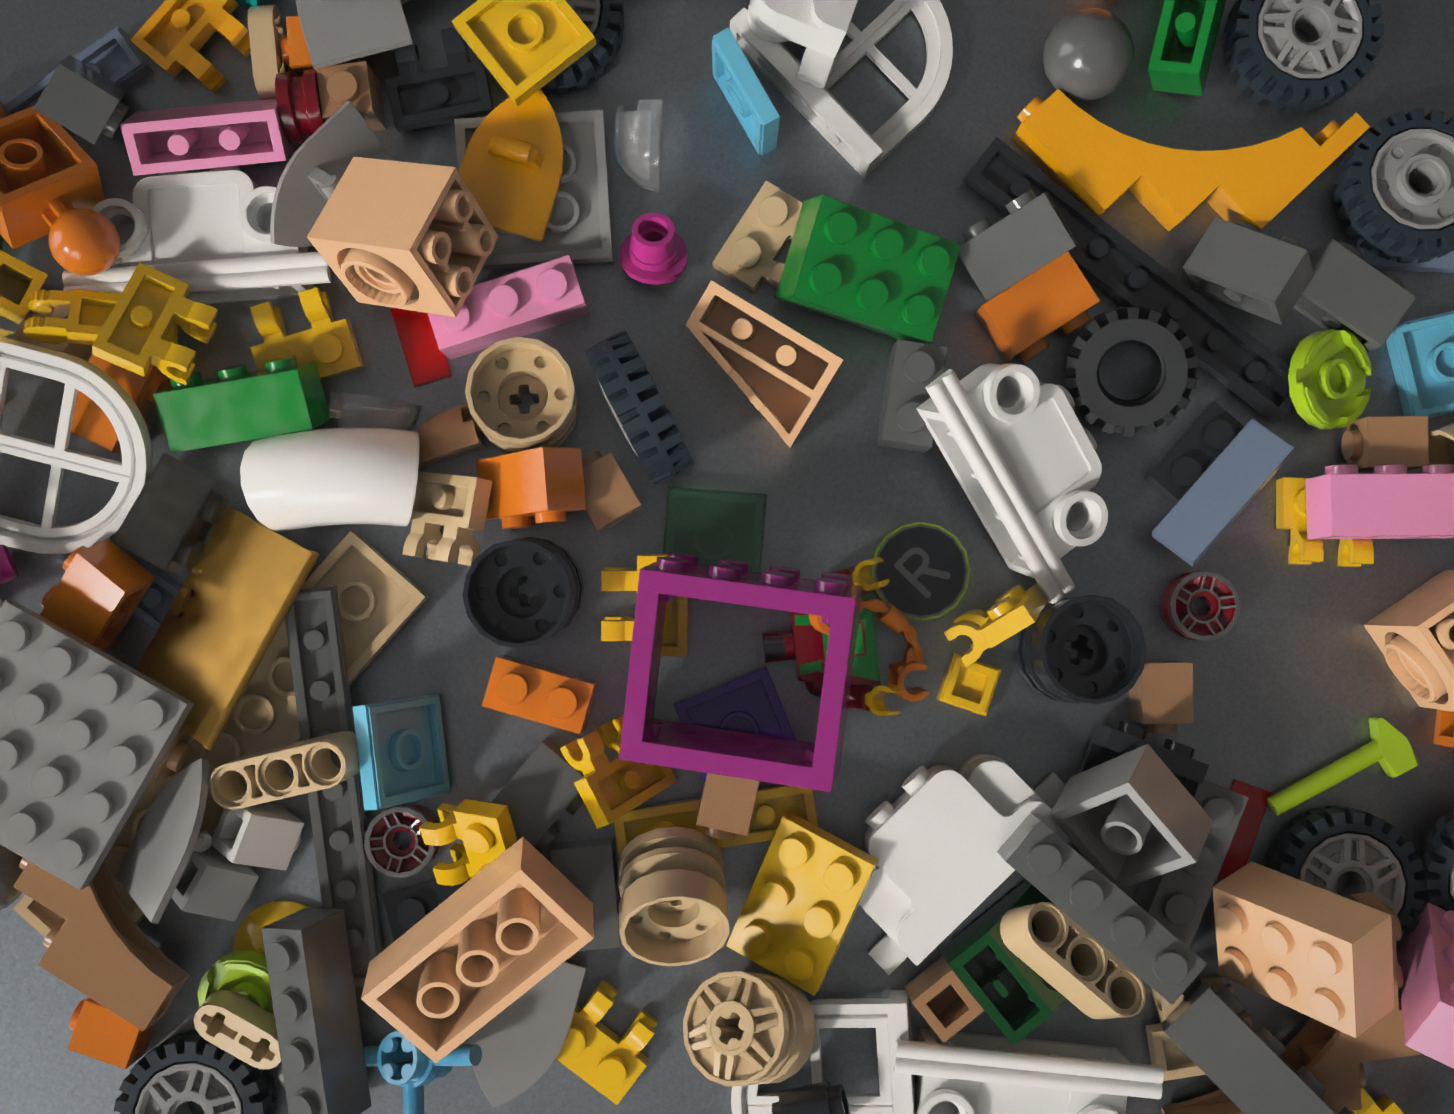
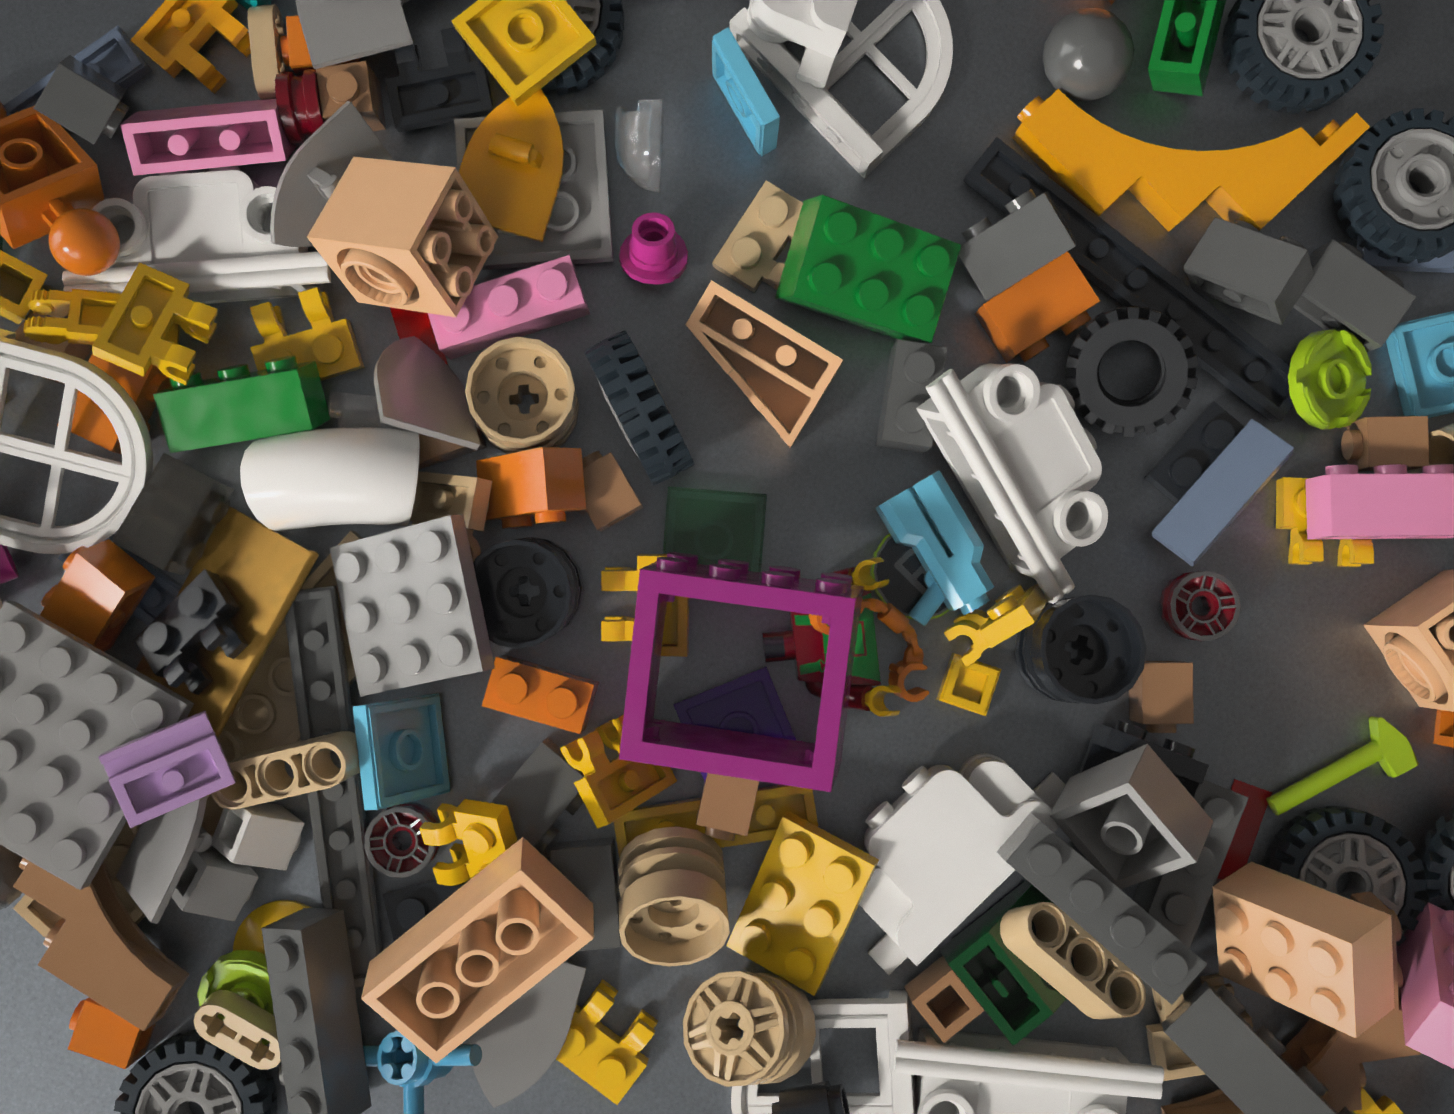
(167, 769): none -> lavender plate
(191, 620): none -> black plate
(412, 606): none -> light grey plate
(422, 394): none -> light grey shield
(944, 543): none -> medium azure piece

